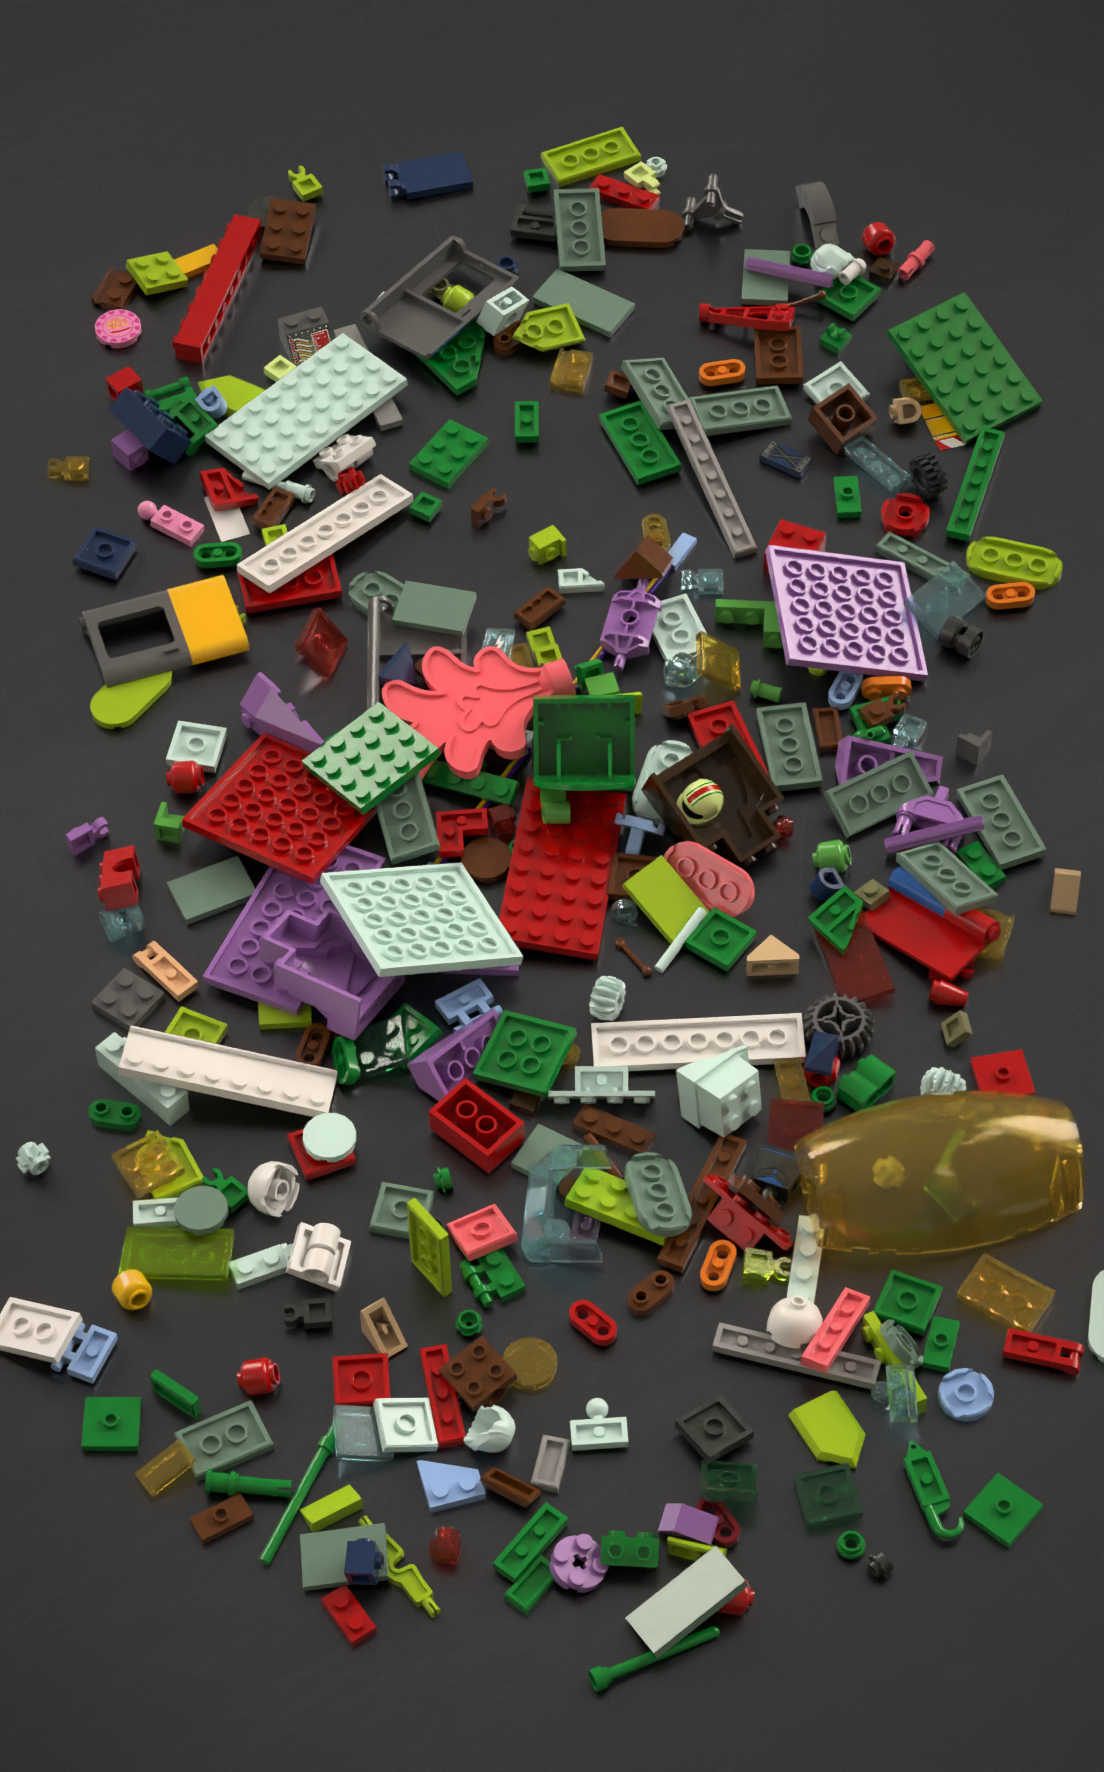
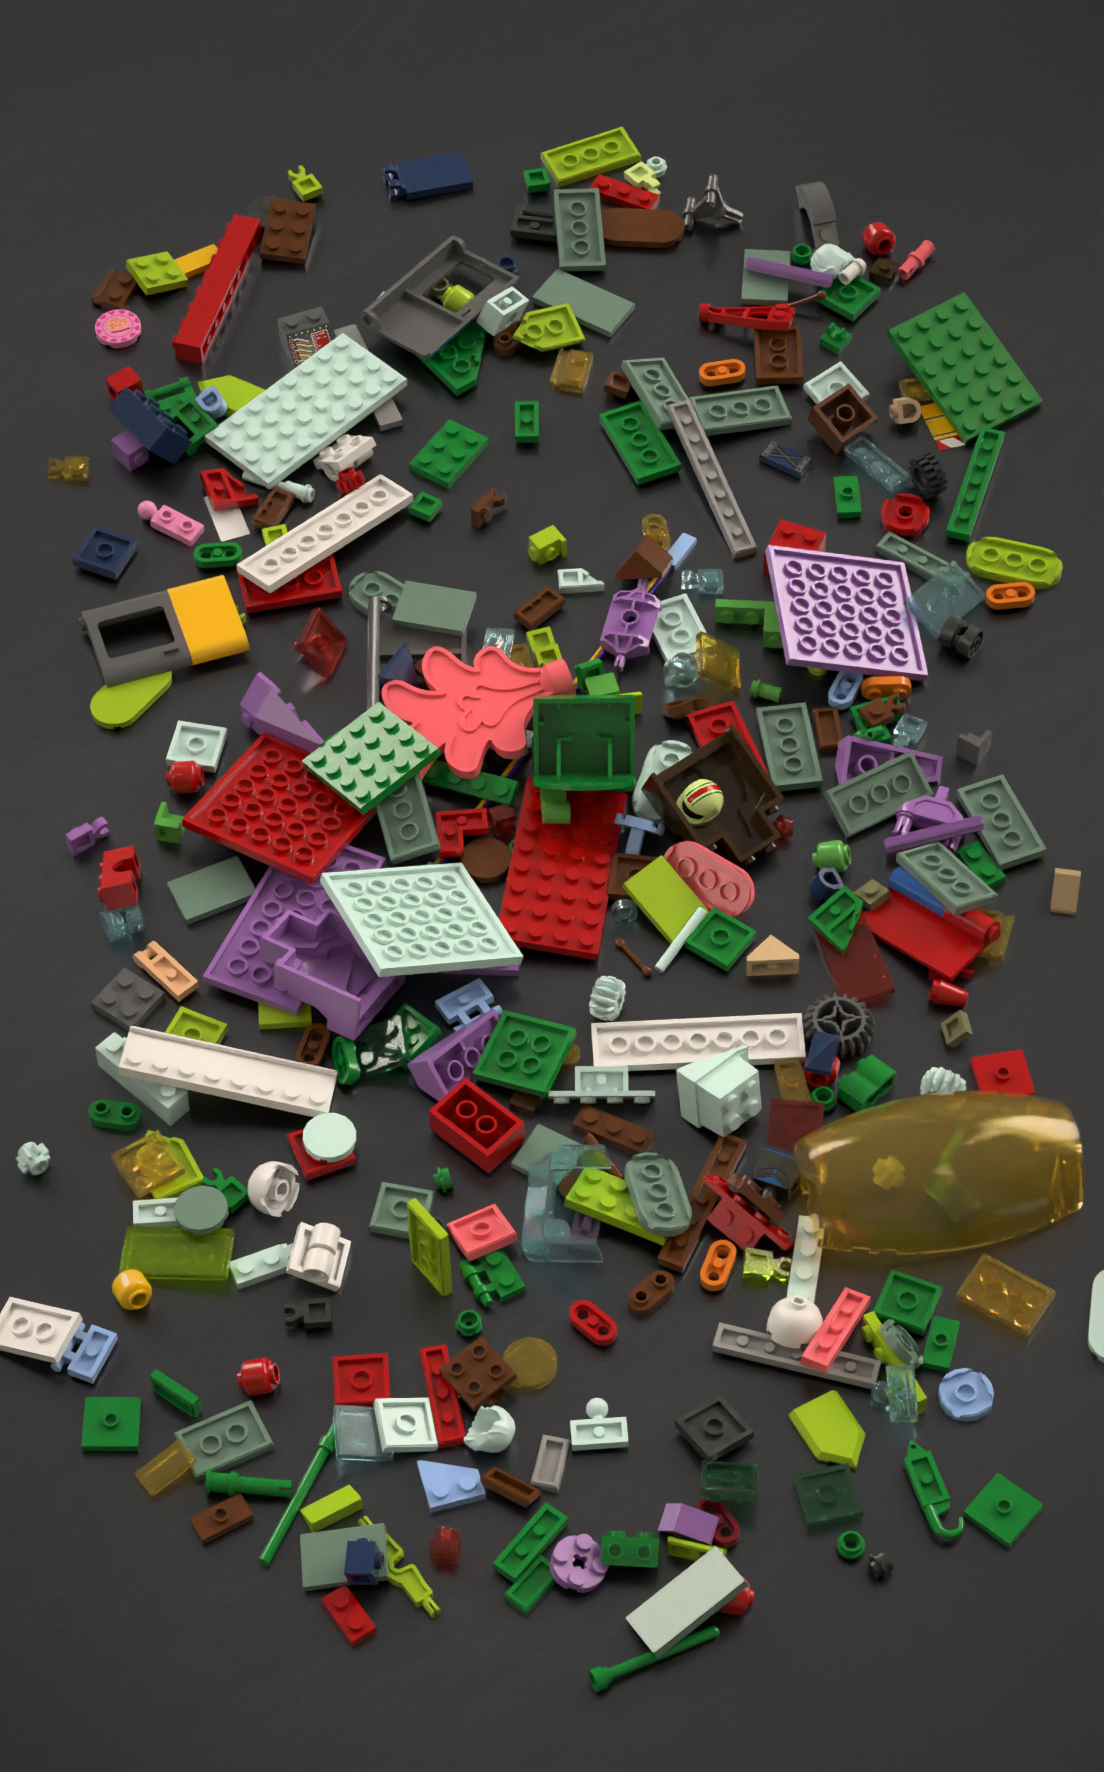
(278, 368): yellowish green plate -> none
(381, 1328): tan slope -> none
(1043, 1350): red plate -> none

